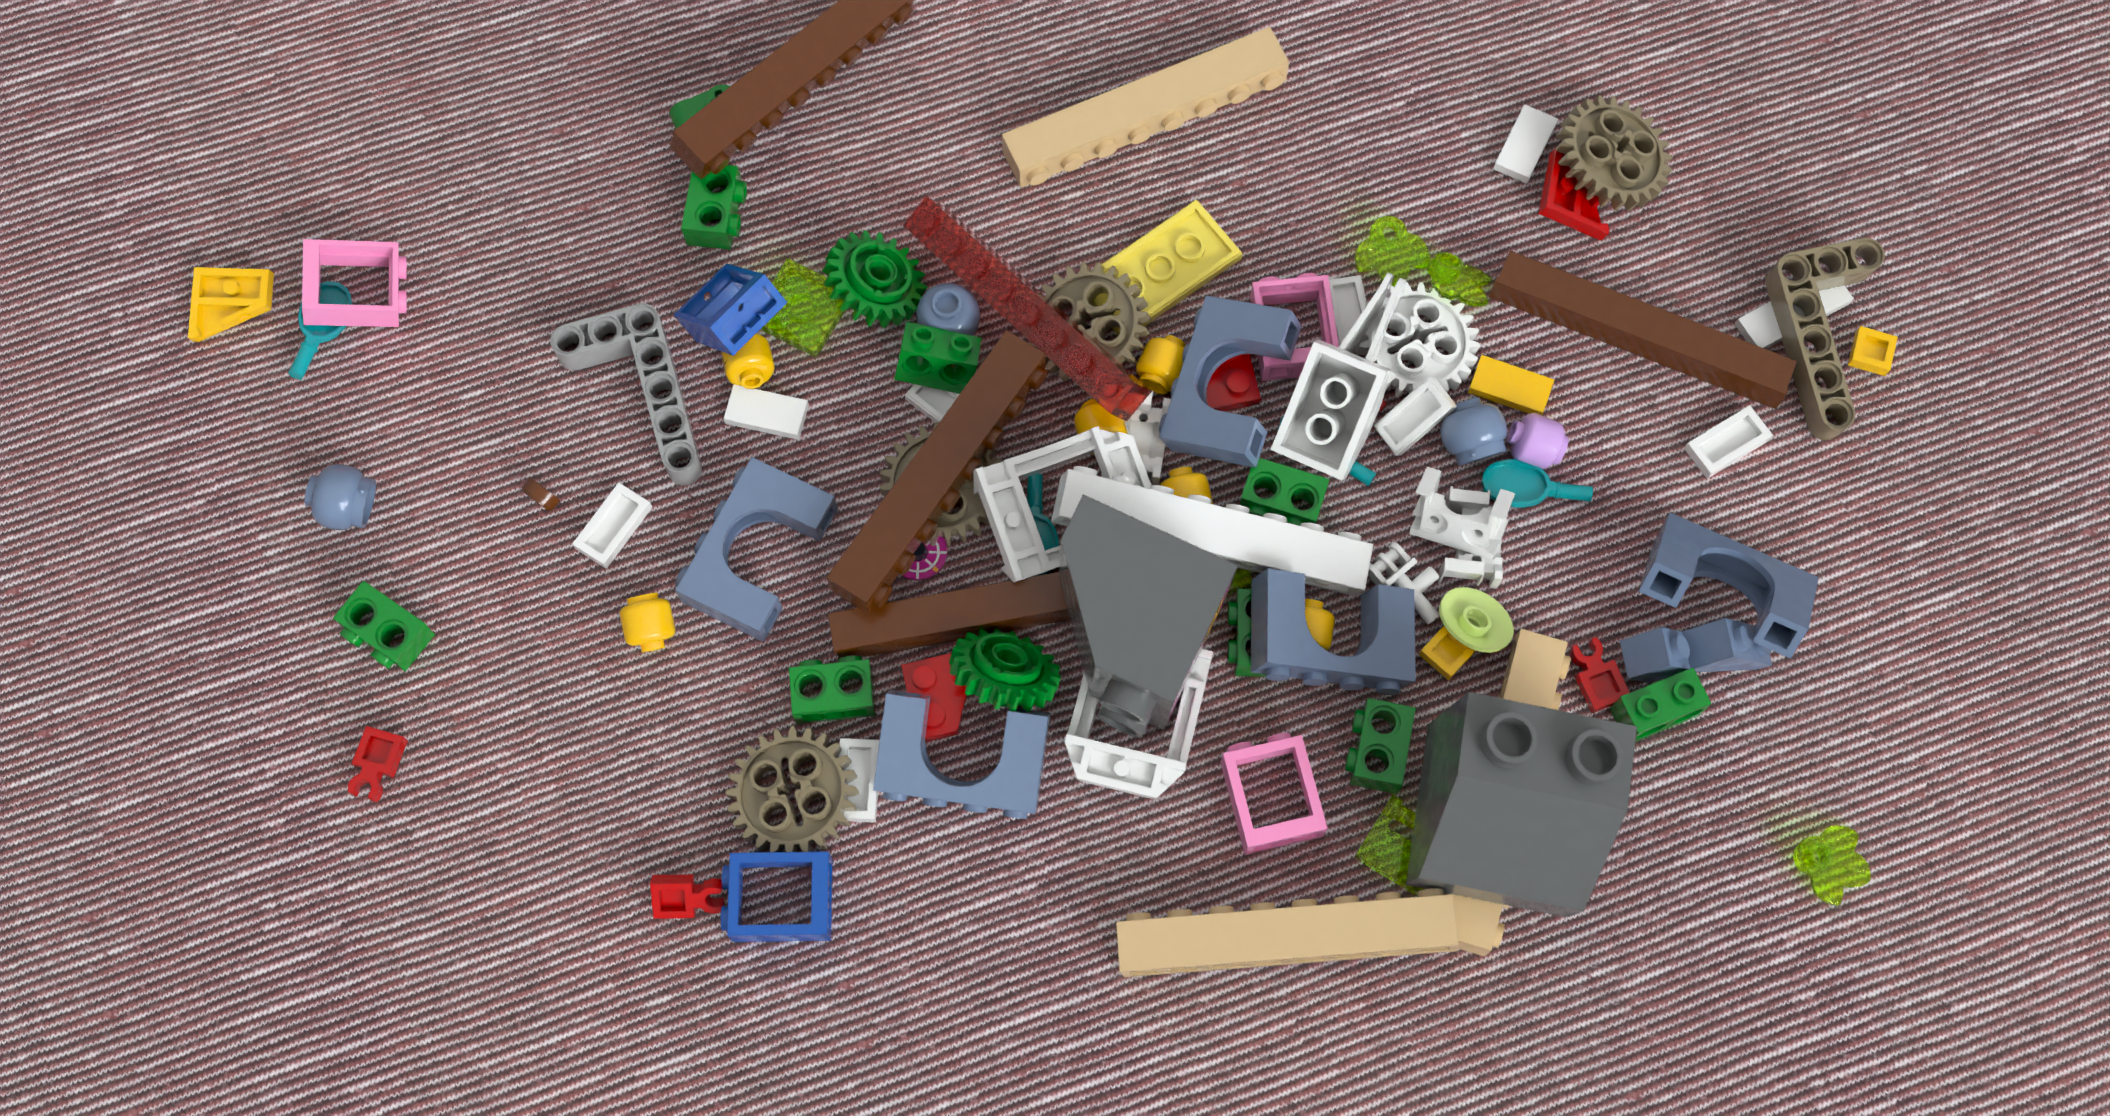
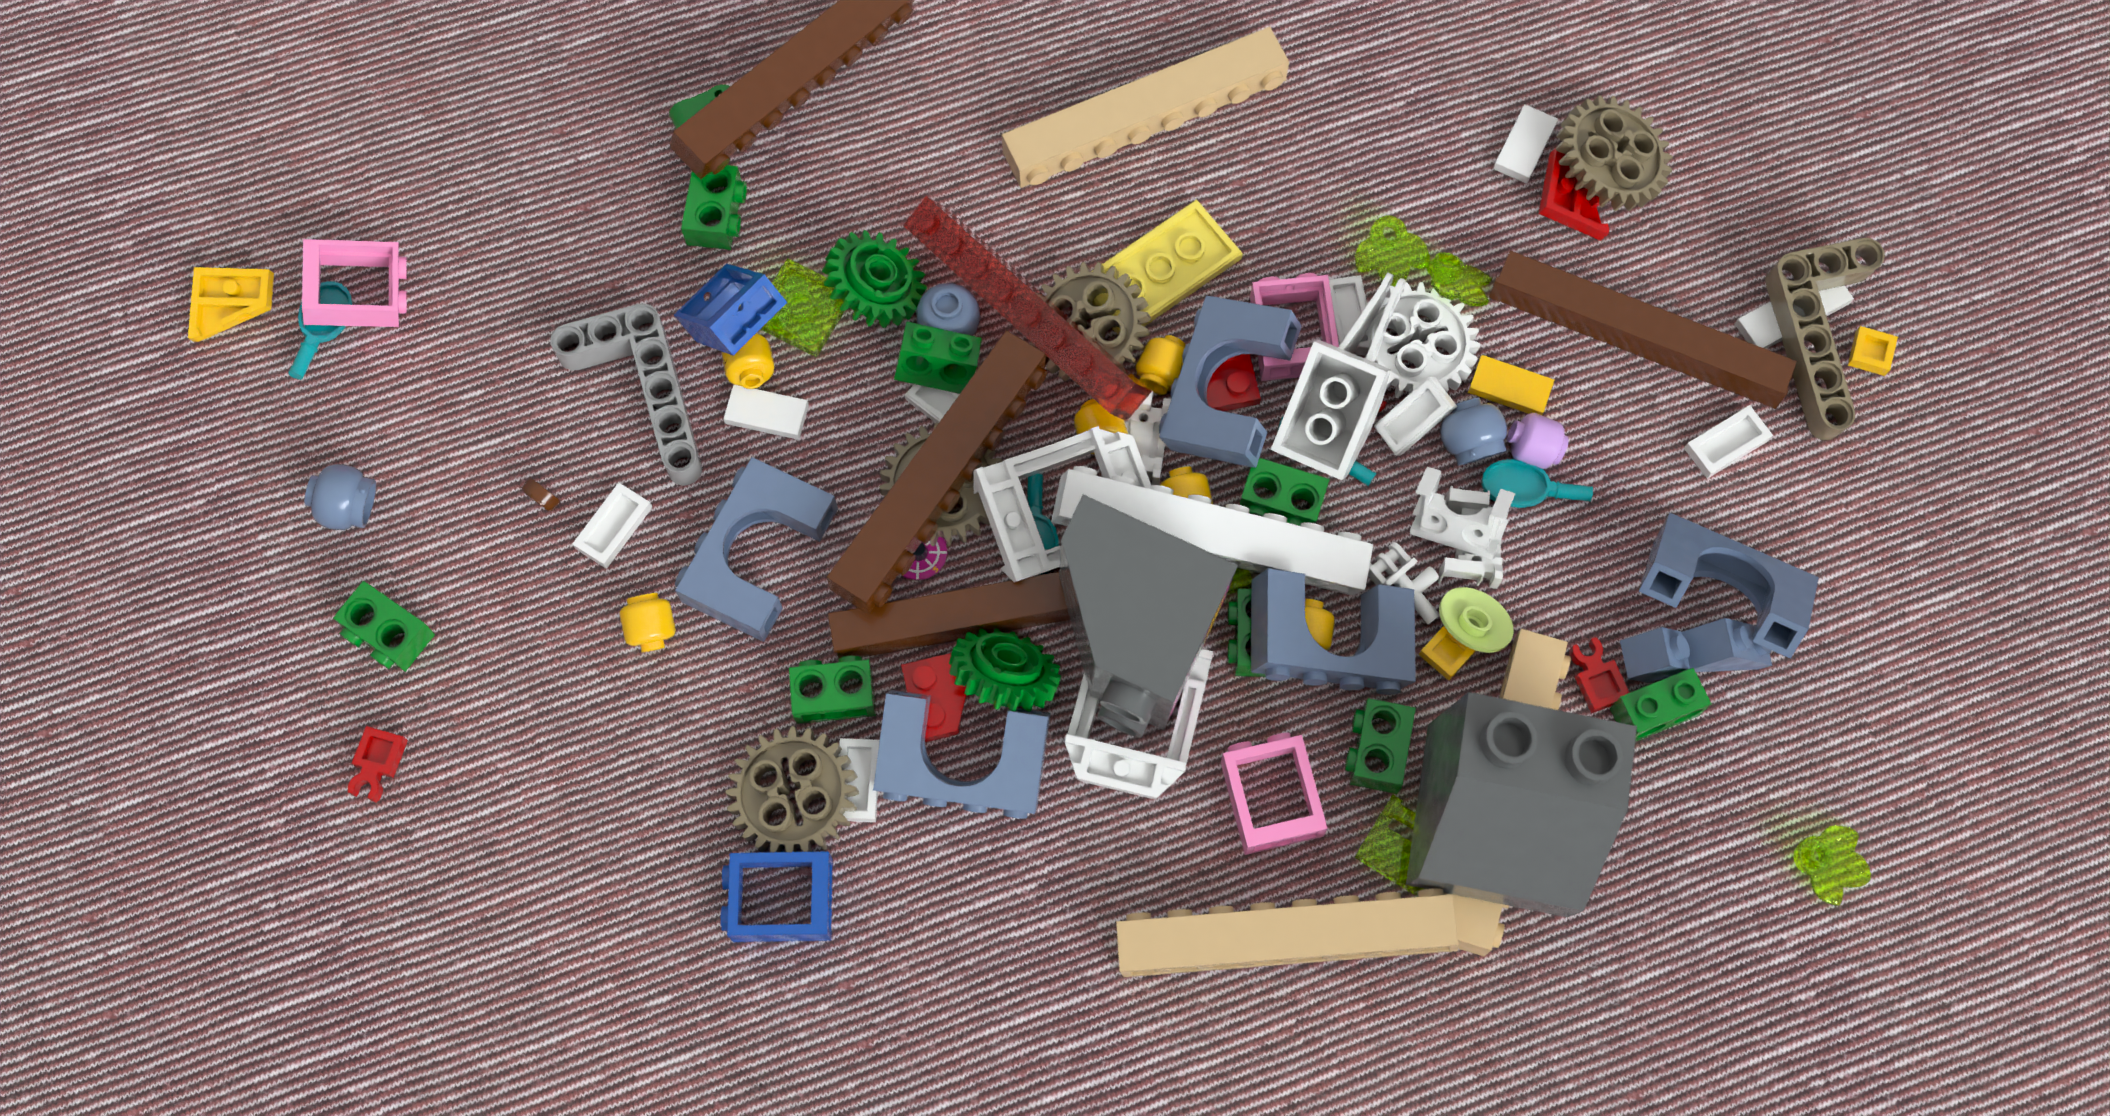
(679, 897): red plate -> none

